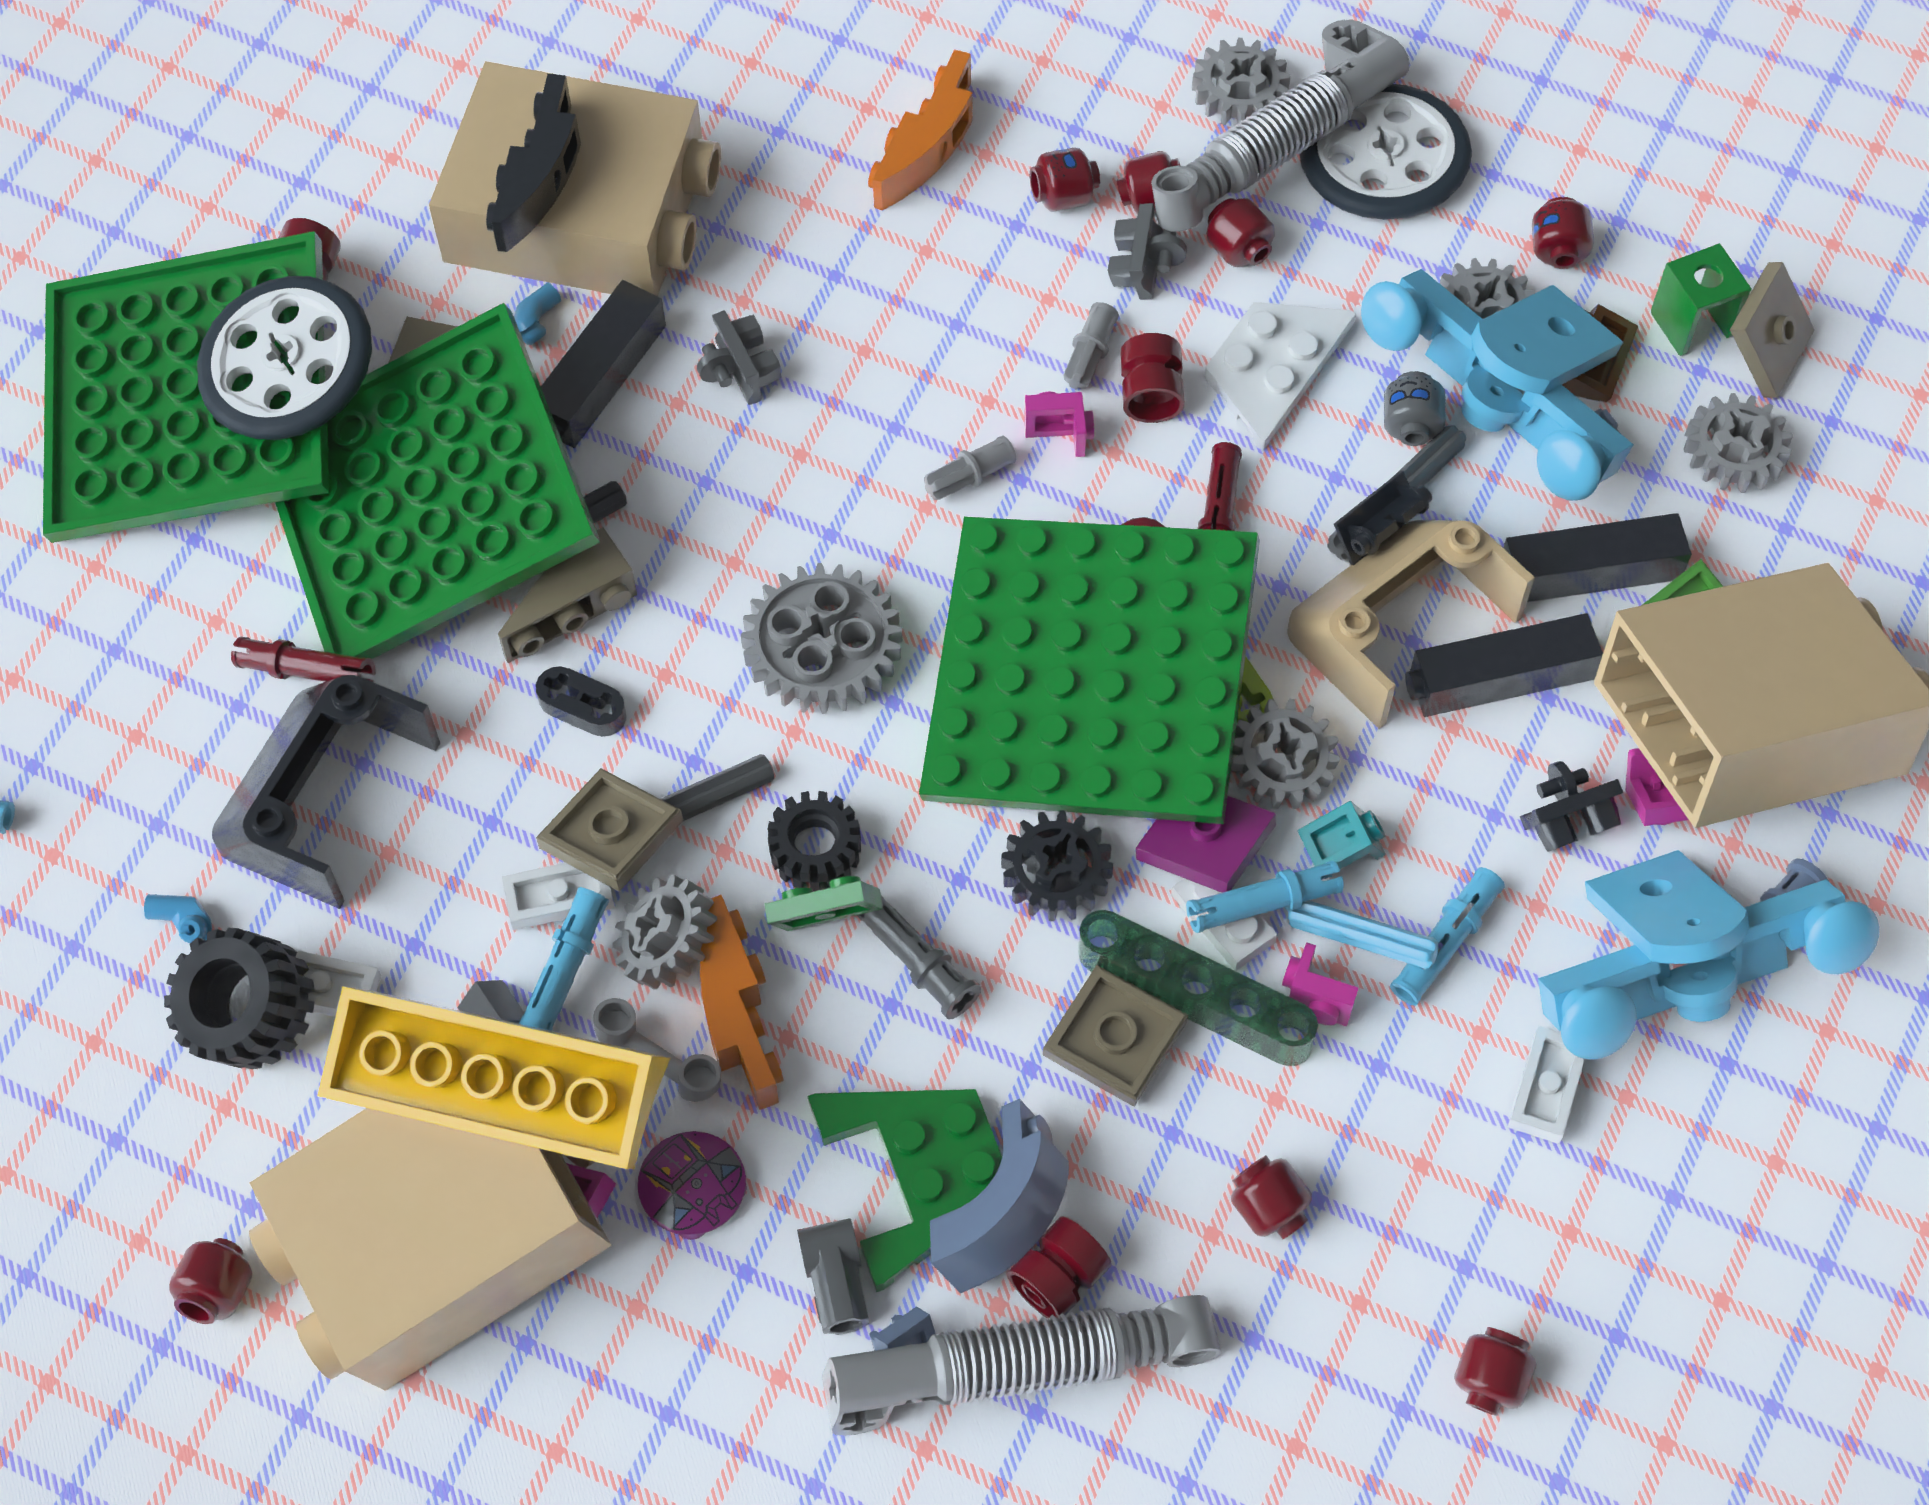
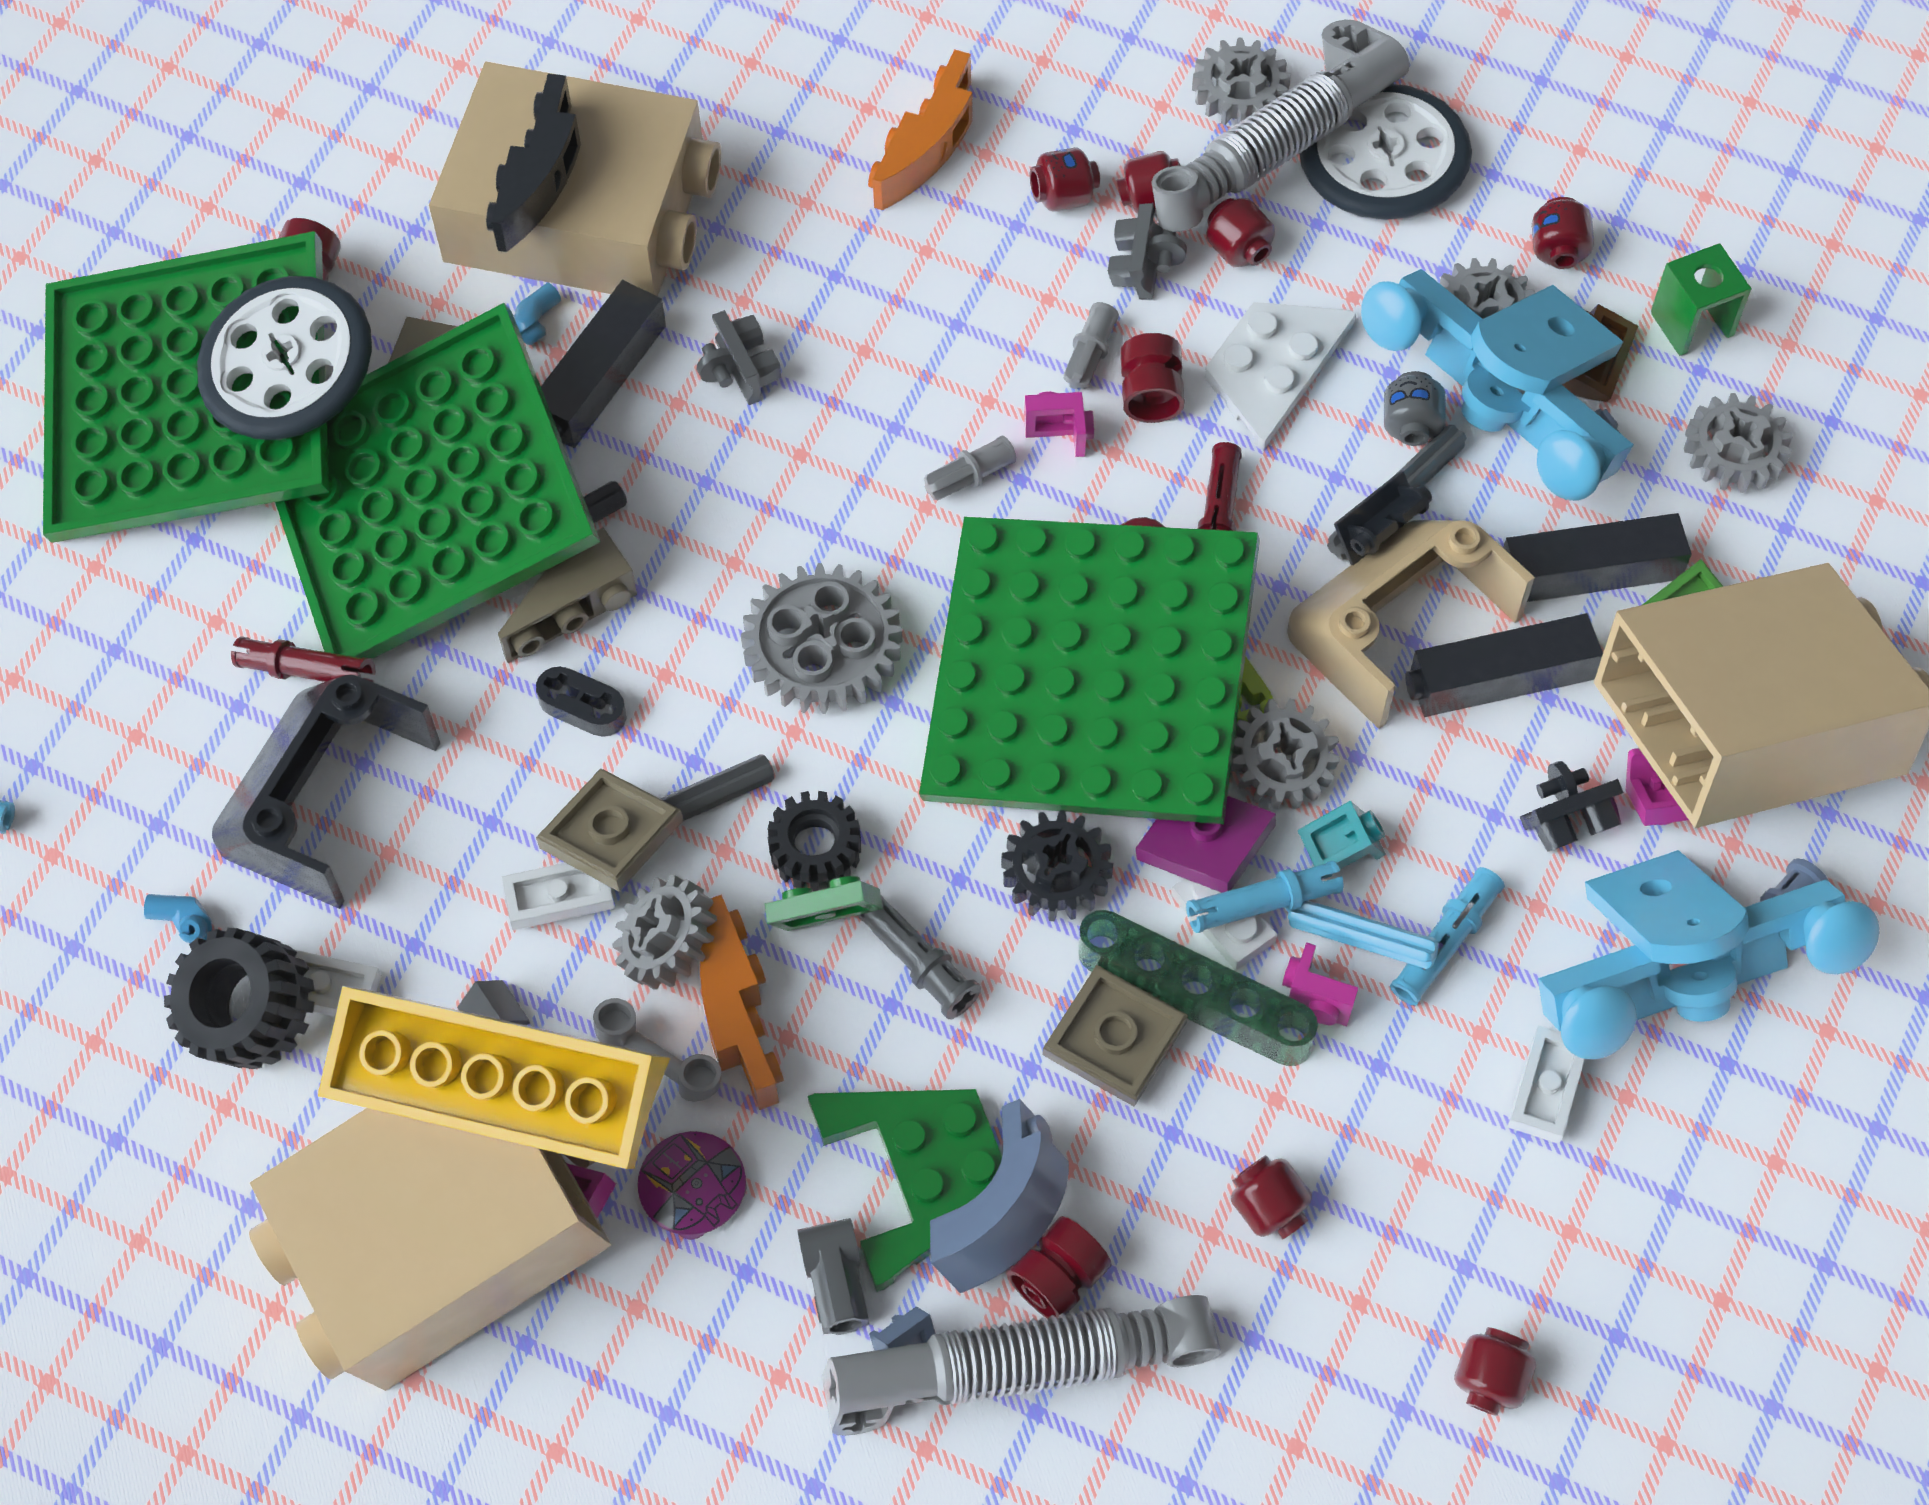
(210, 1280): dark red head -> none
(566, 956): medium azure pin -> none
(1772, 329): dark tan plate -> none

